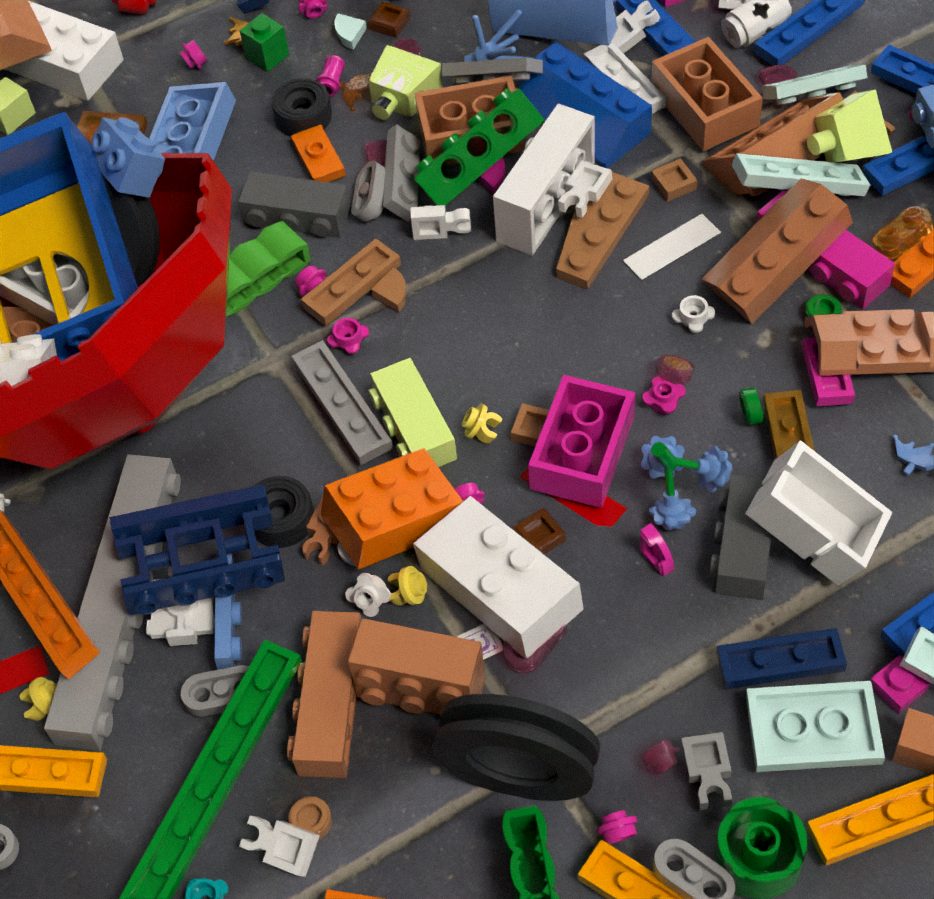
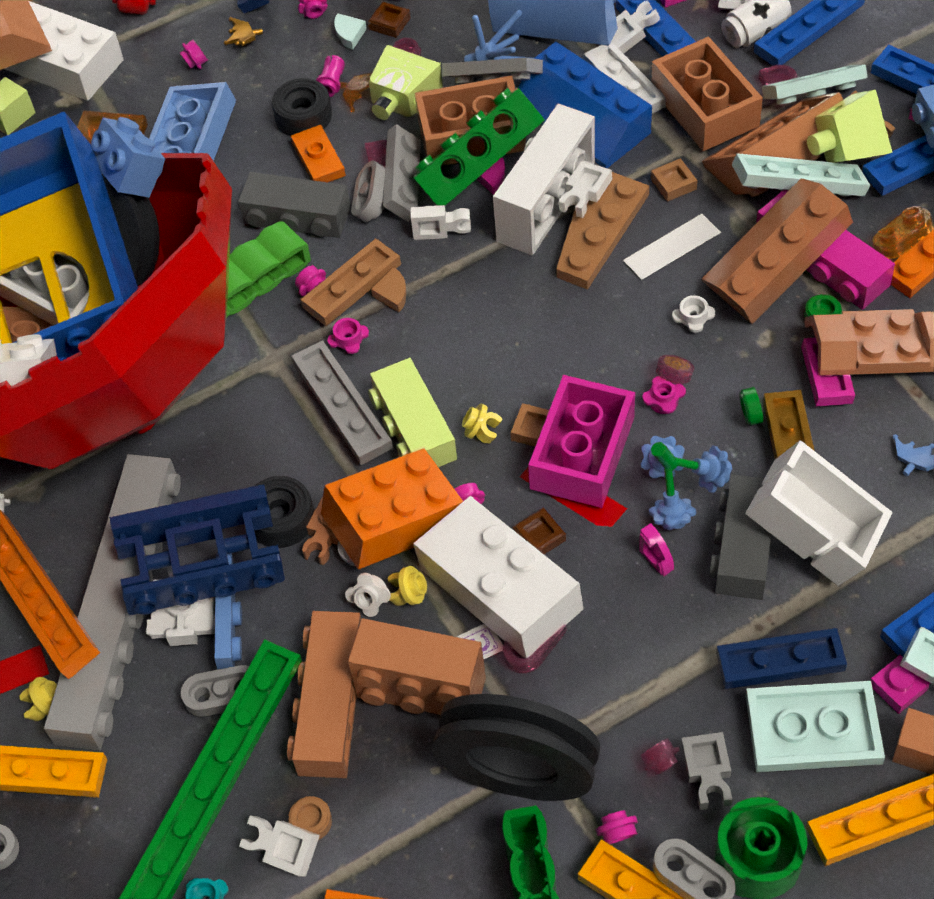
(264, 42): green brick -> none

